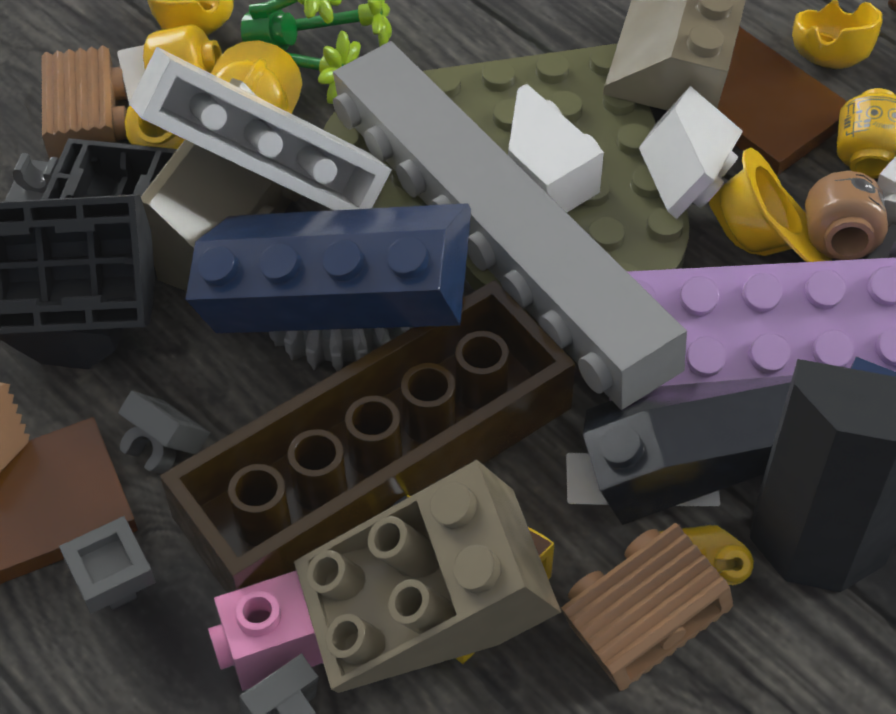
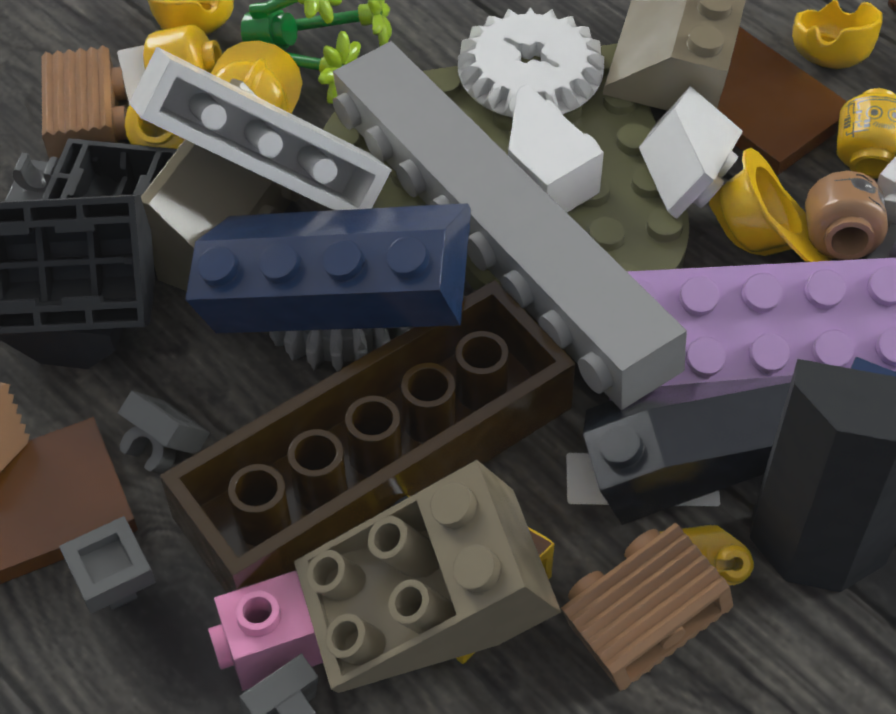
(493, 67): none -> white gear

